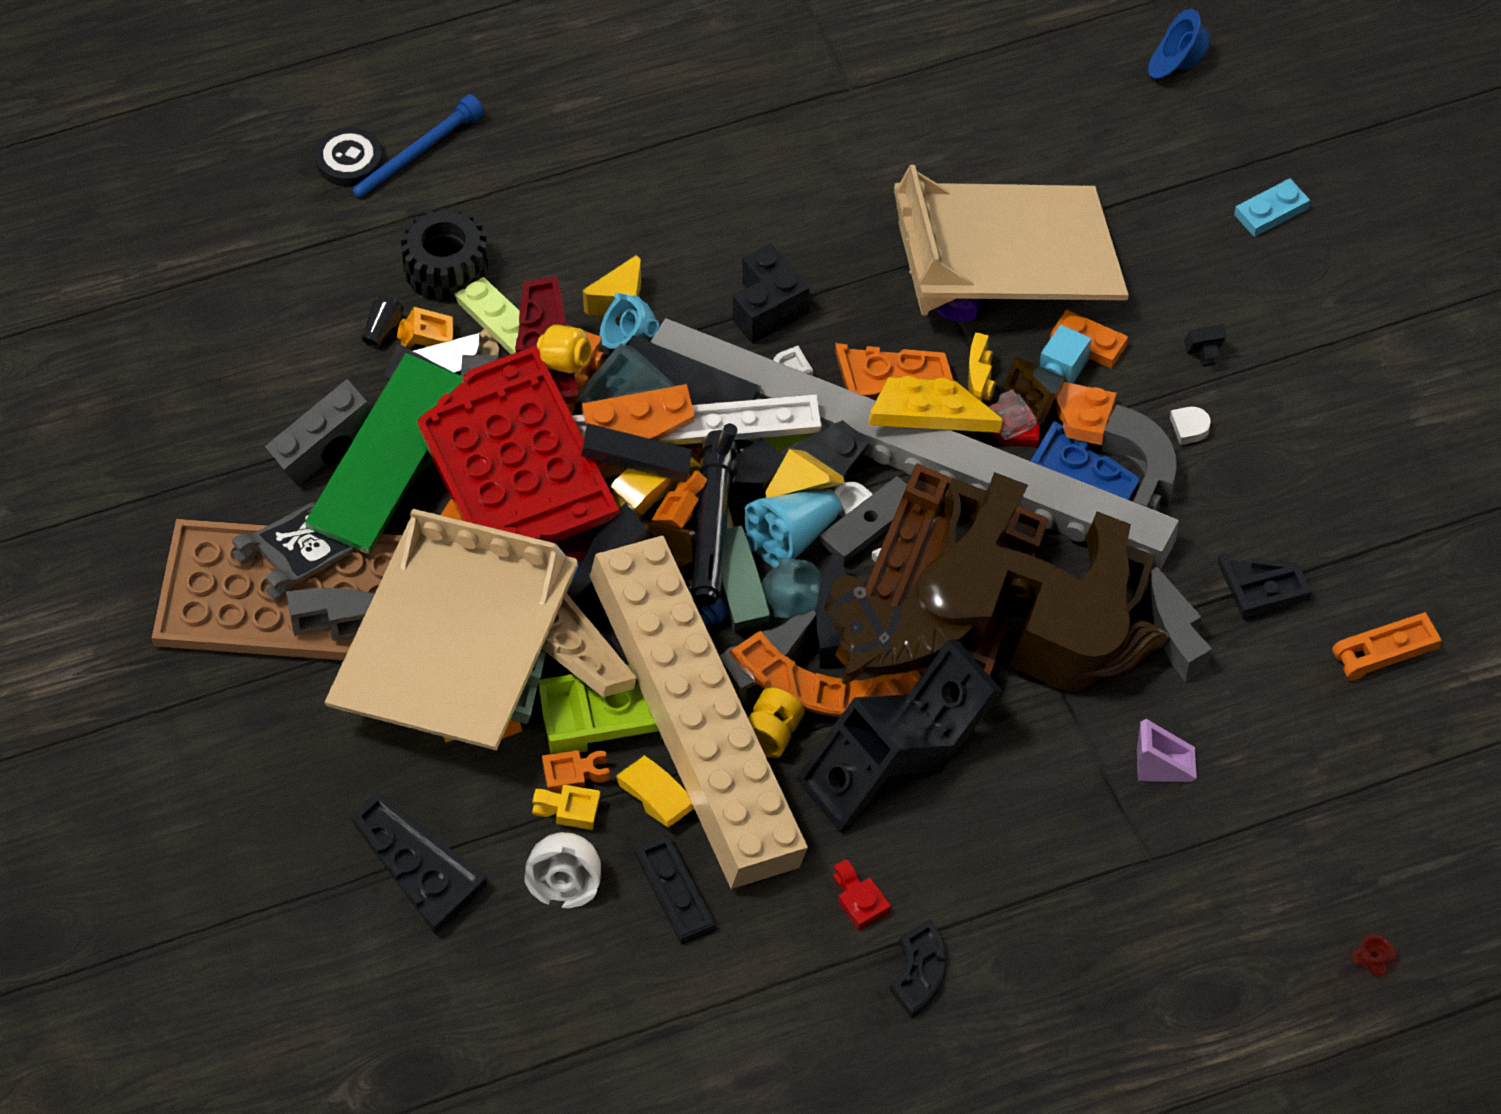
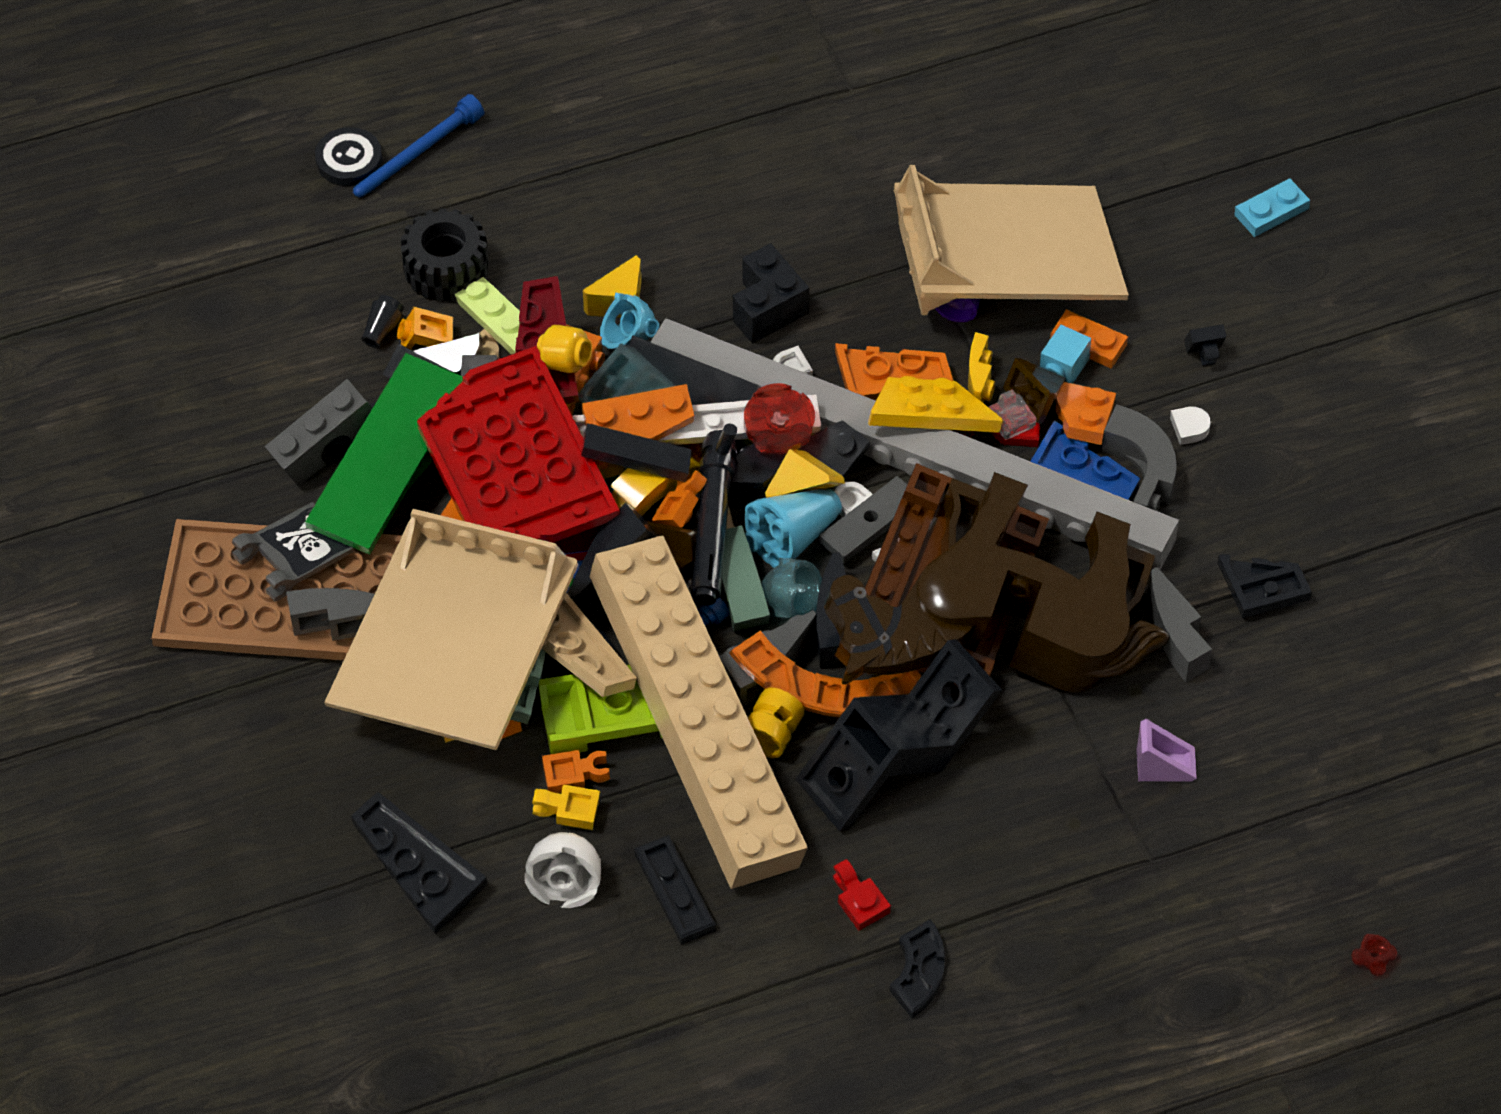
(658, 791): yellow slope -> none
(768, 435): none -> clear red plate
(1182, 45): blue piece -> none
(1387, 645): orange plate -> none

